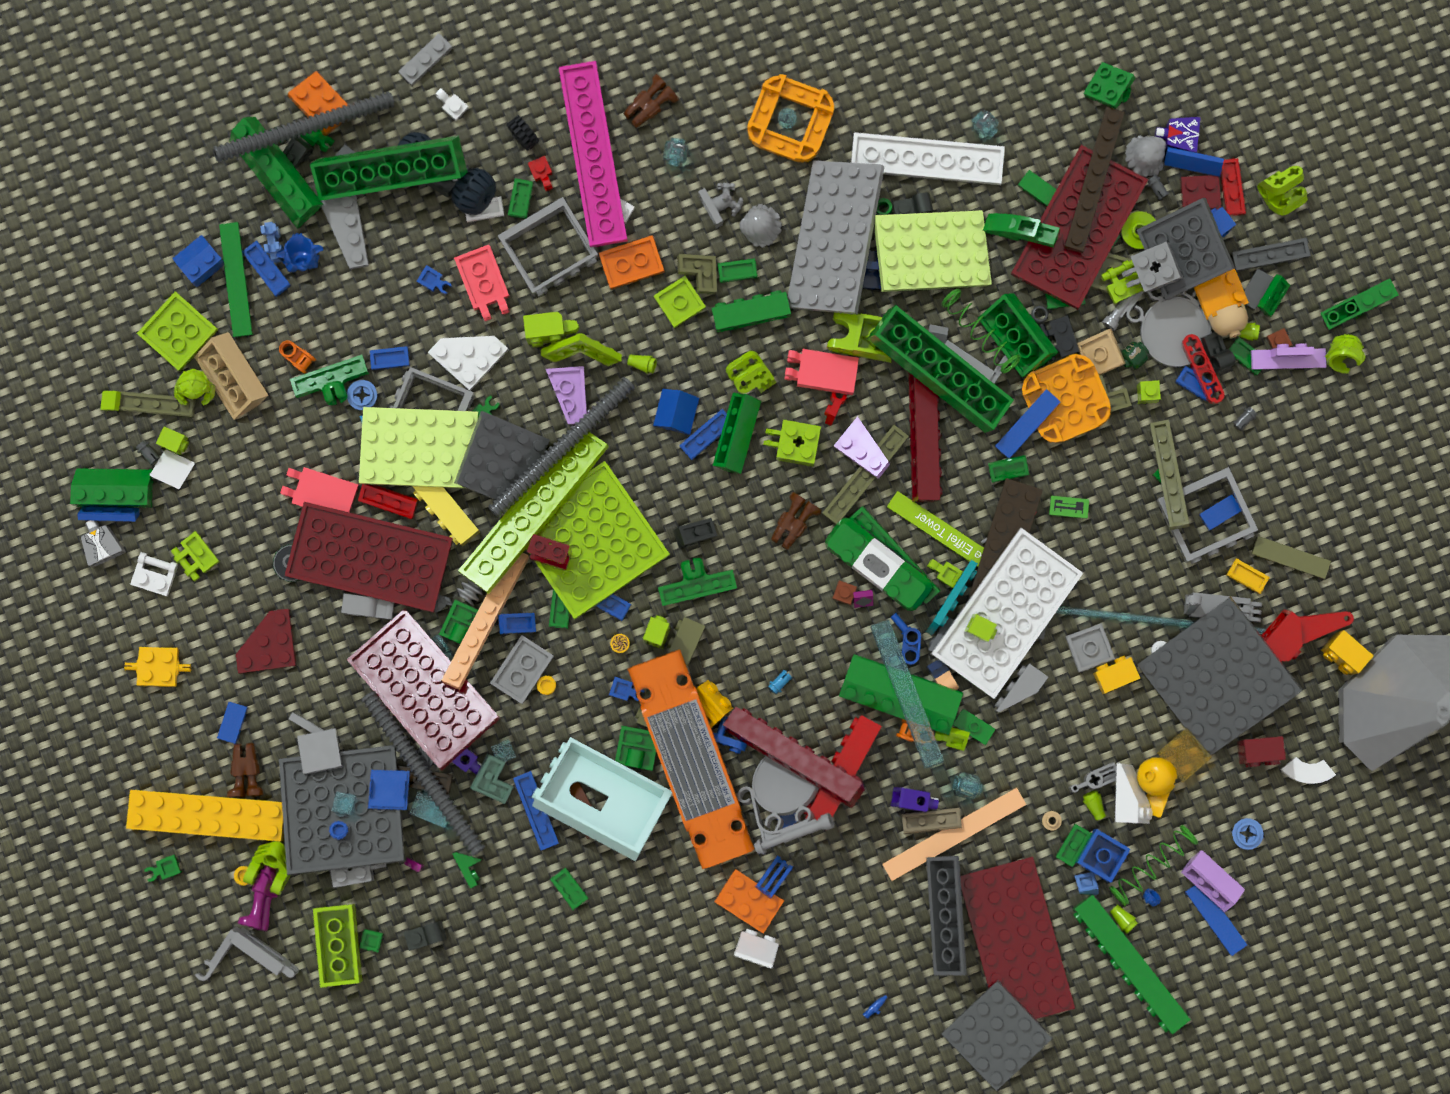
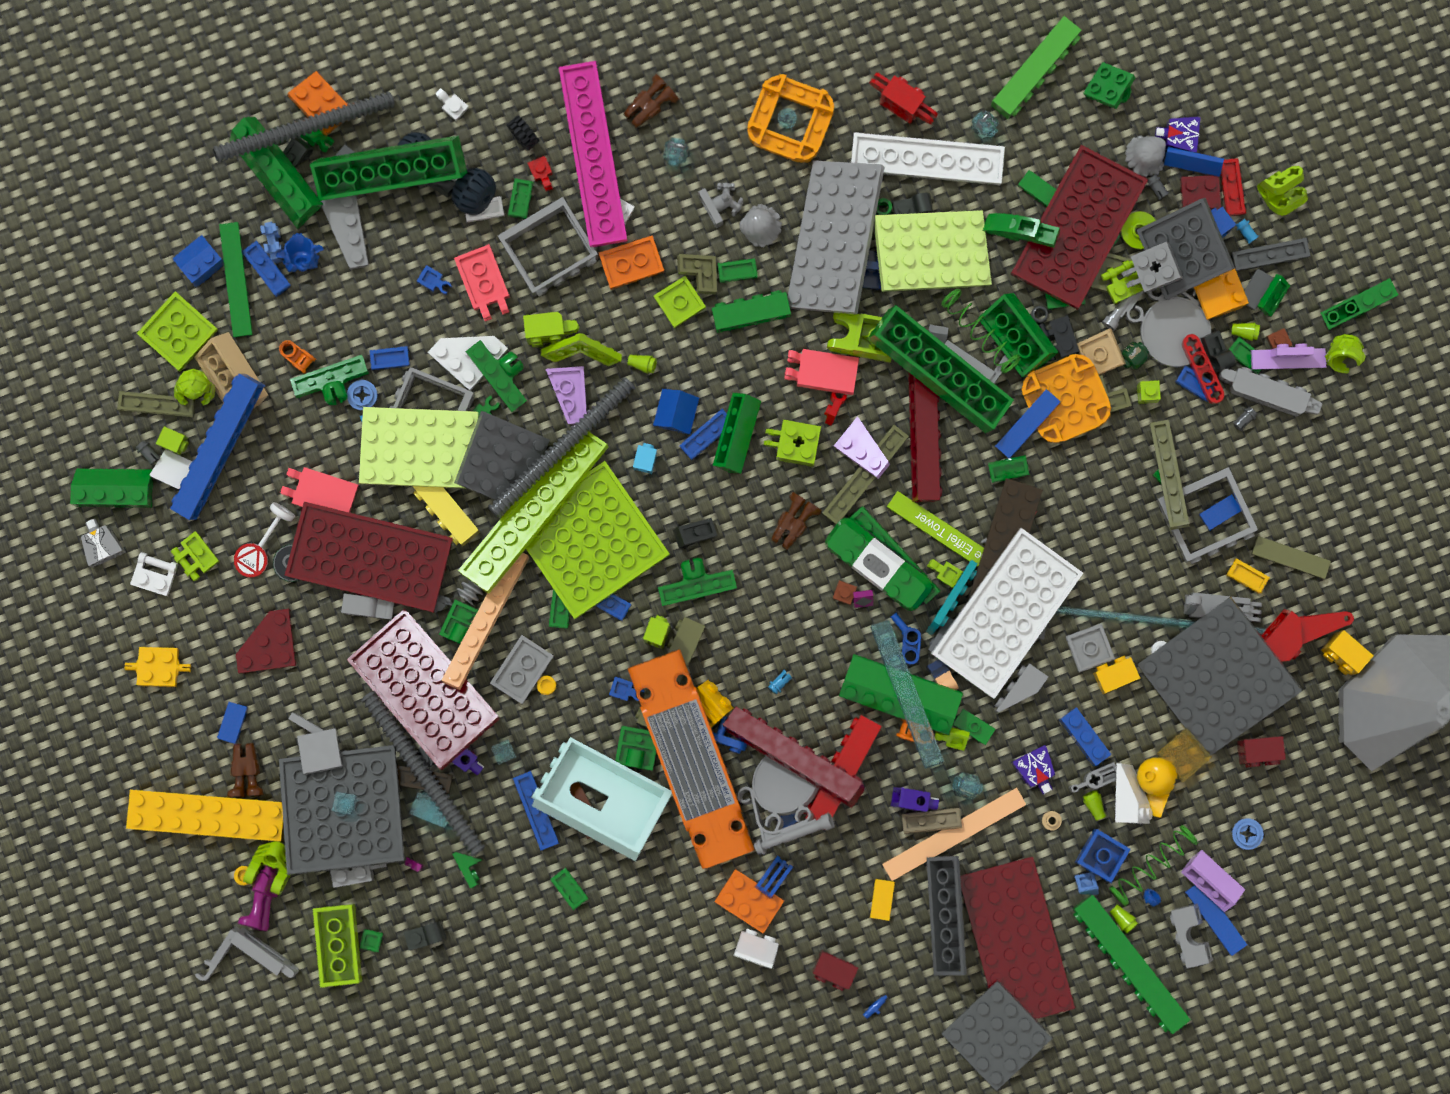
(108, 513): blue tile -> none
(110, 400): lime tile -> none
(165, 867): green plate -> none
(217, 446): none -> blue brick
(251, 558): none -> white piece
(338, 830): blue piece -> none
(388, 500): red plate -> none
(388, 789): blue piece -> none
(425, 59): light grey plate -> none
(440, 643): clear light blue tile -> none
(487, 780): sand green tile -> none
(498, 373): none -> green plate
(517, 623): blue tile -> none
(554, 555): dark red panel -> none
(620, 643): tile -> none
(645, 458): none -> medium azure brick
(752, 374): lime piece -> none
(834, 970): none -> dark red brick
(882, 899): none -> yellow tile
(903, 99): none -> red brick
(981, 628): lime brick -> none
(1035, 769): none -> dark purple torso
(1036, 67): none -> bright green brick
(1068, 507): bright green tile -> none
(1073, 845): green plate -> none
(1084, 737): none -> blue brick
(1094, 180): dark brown plate -> none
(1192, 952): none -> light grey arch
(1229, 321): tan cylinder -> none
(1246, 230): none -> dark azure pin
(1270, 392): none -> light grey hinge
(1307, 772): white tile -> none

